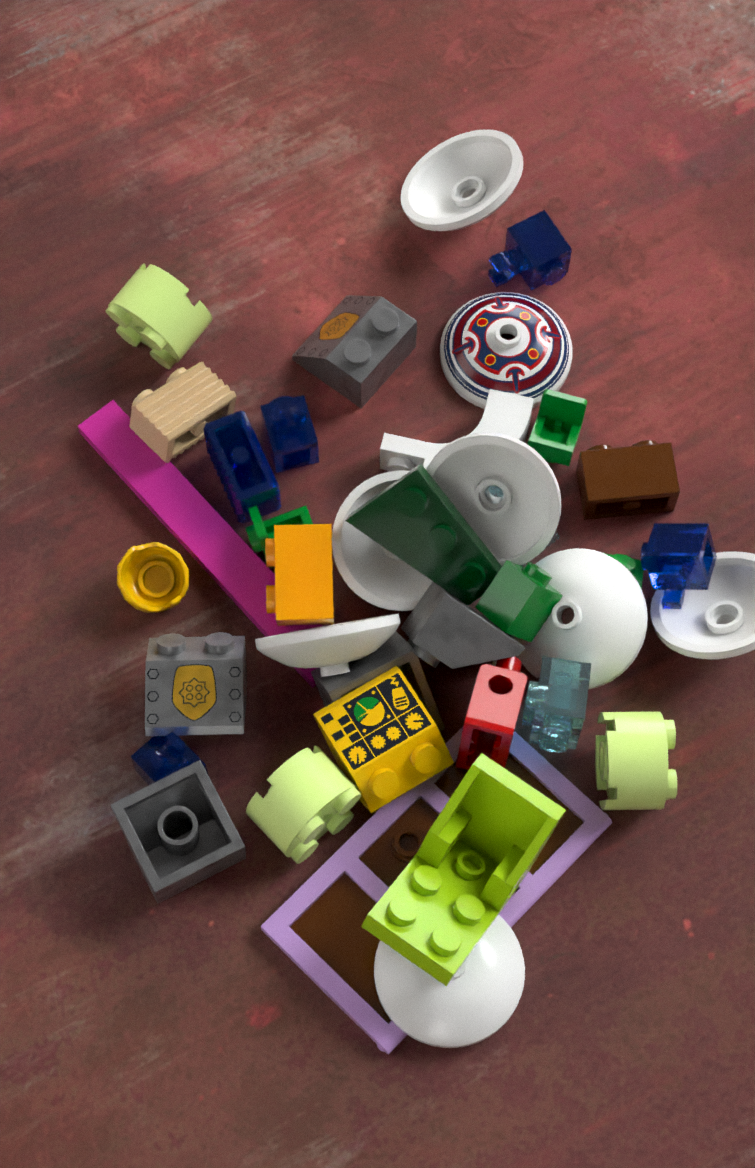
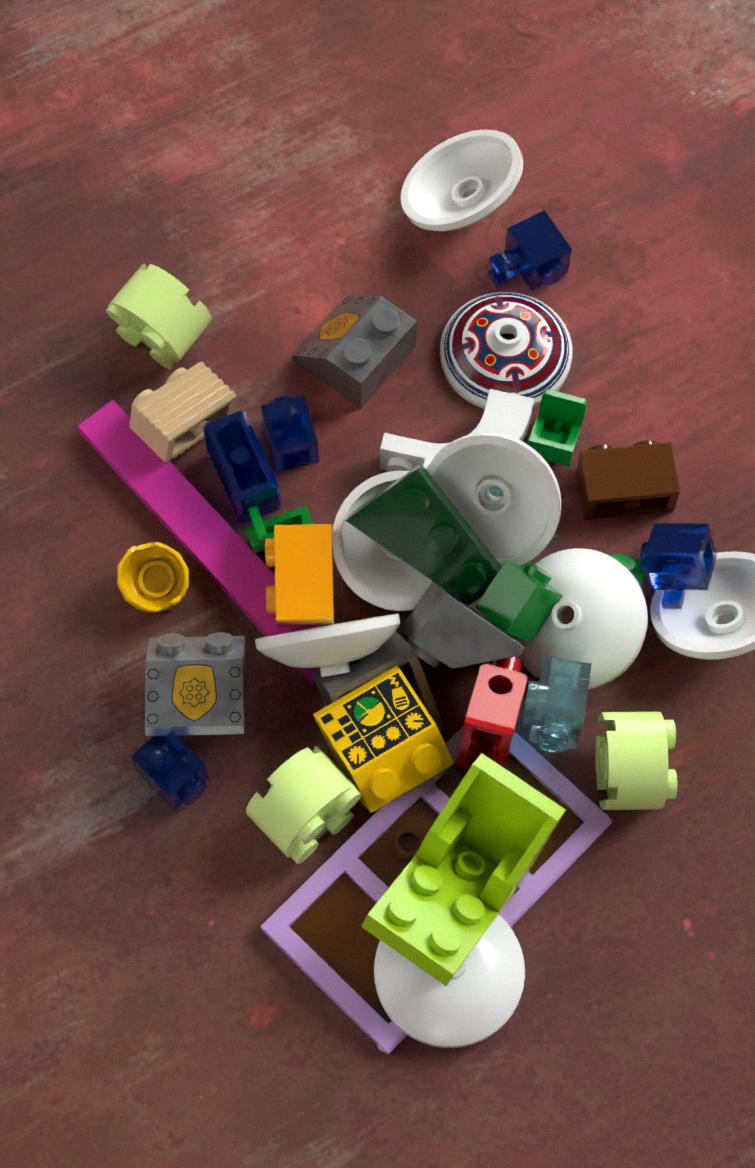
(179, 831): flat silver slope -> none

